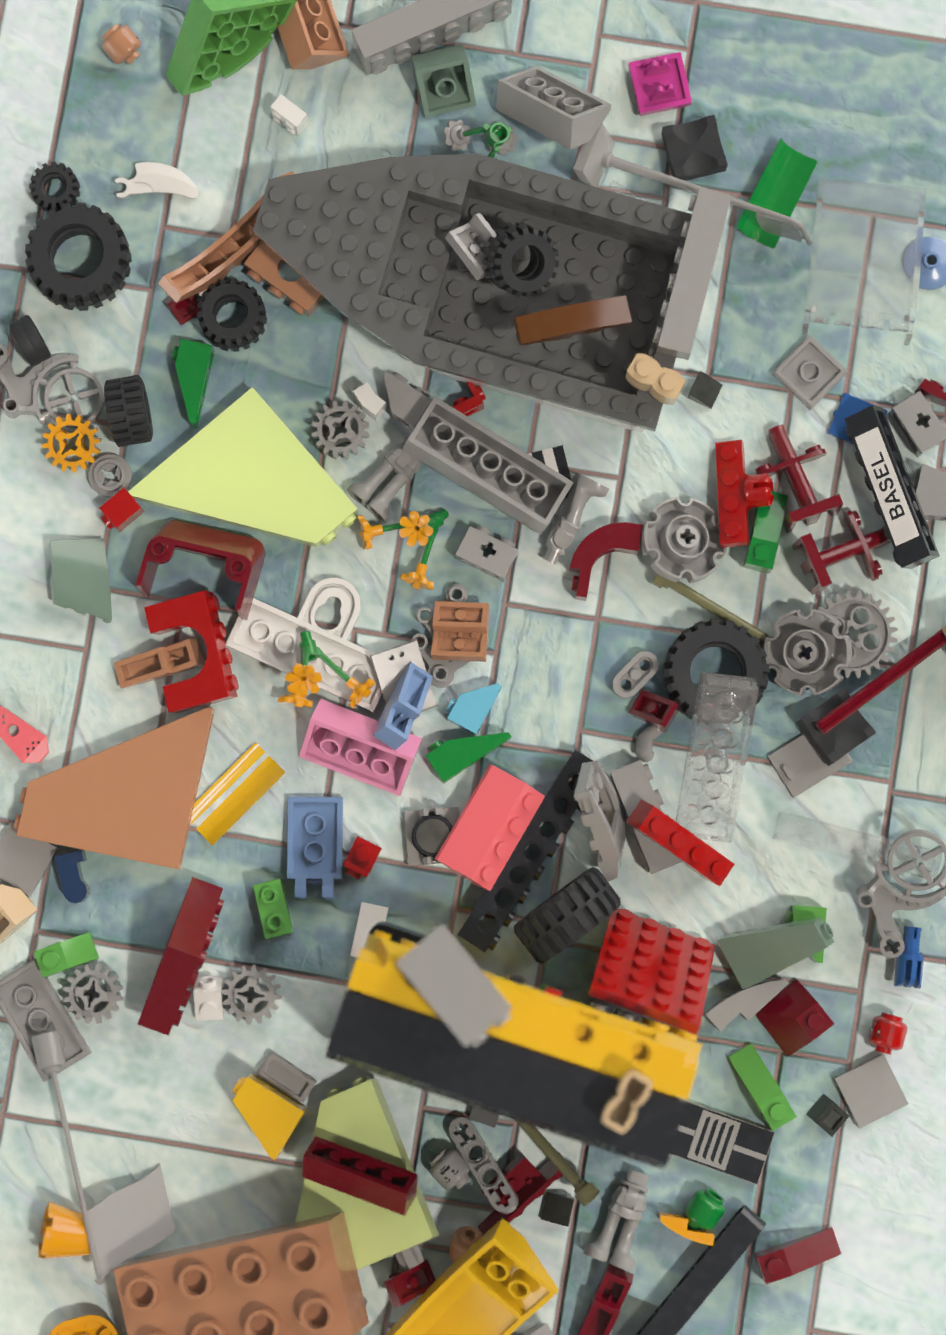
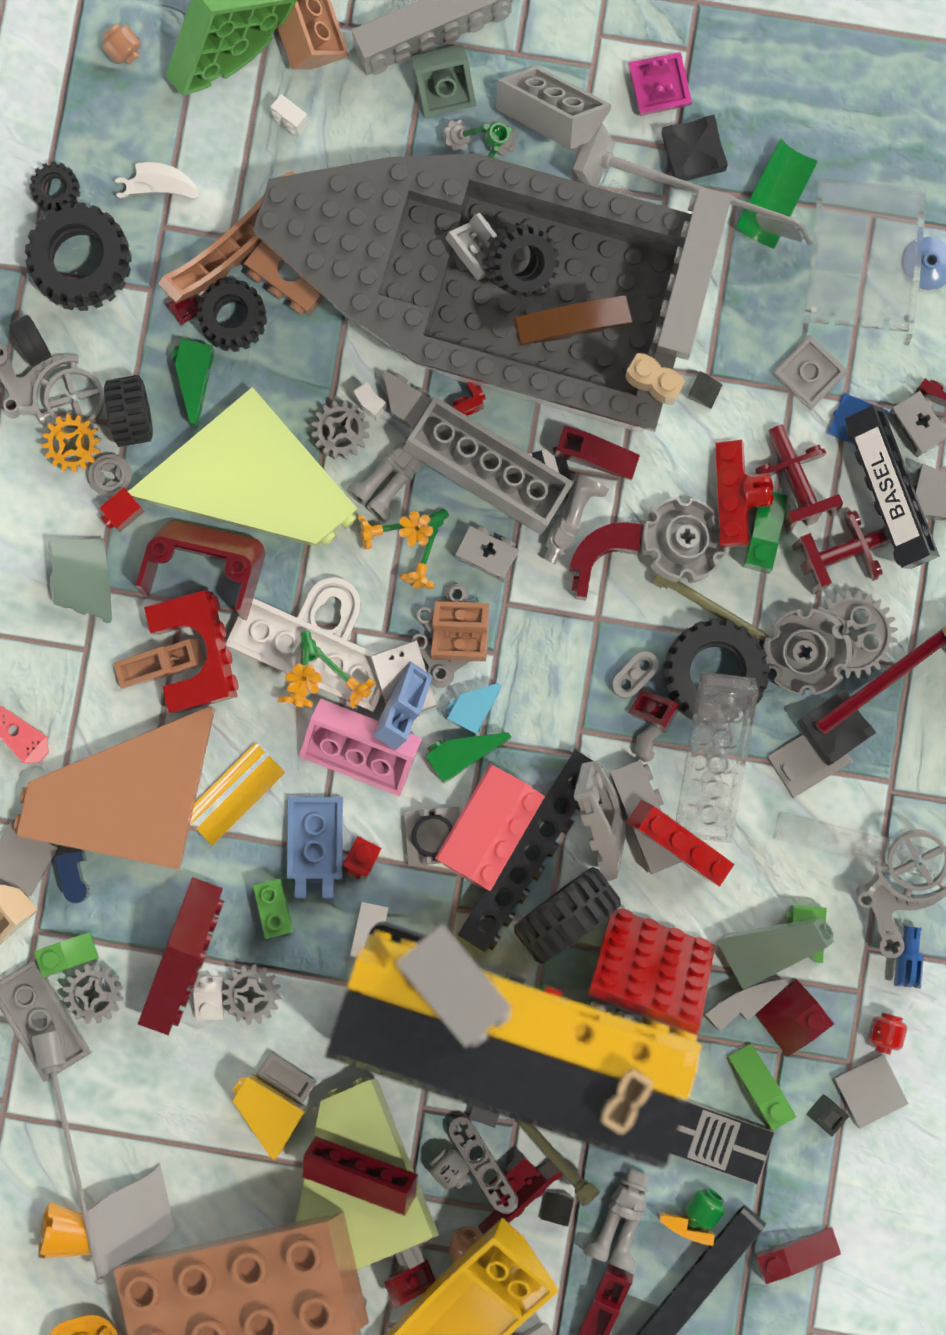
(596, 453): none -> dark red slope

